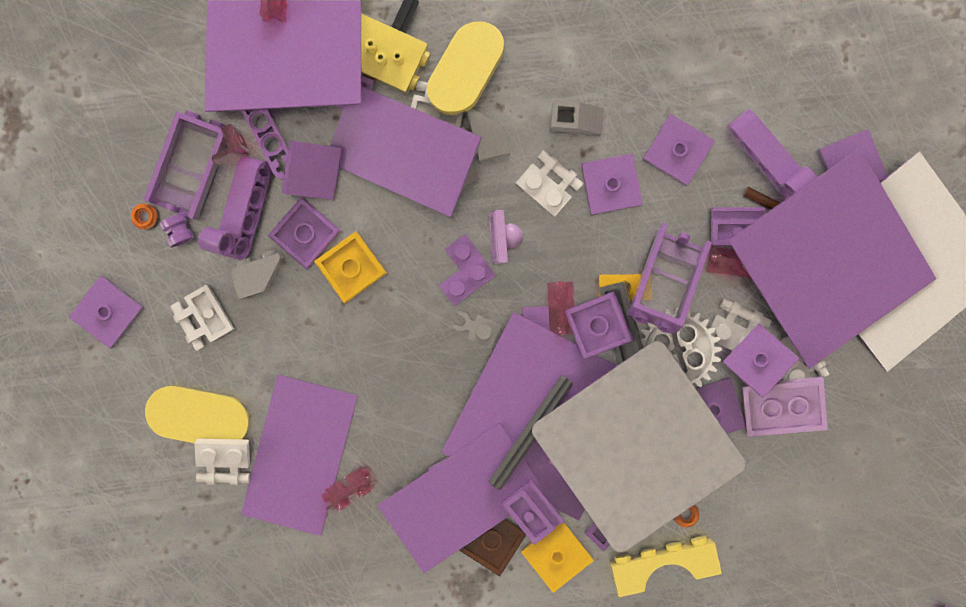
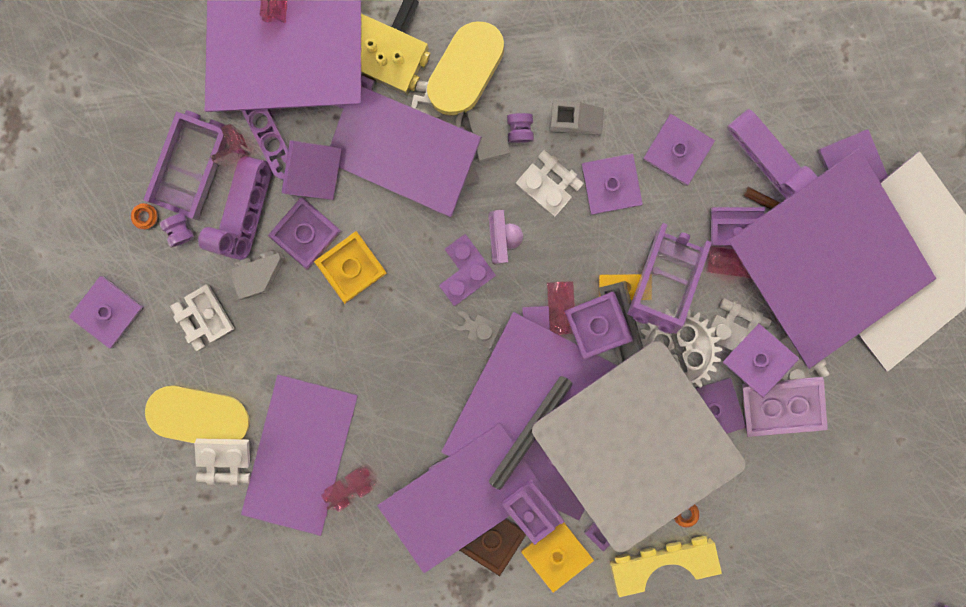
(520, 128): none -> medium lavender wheel

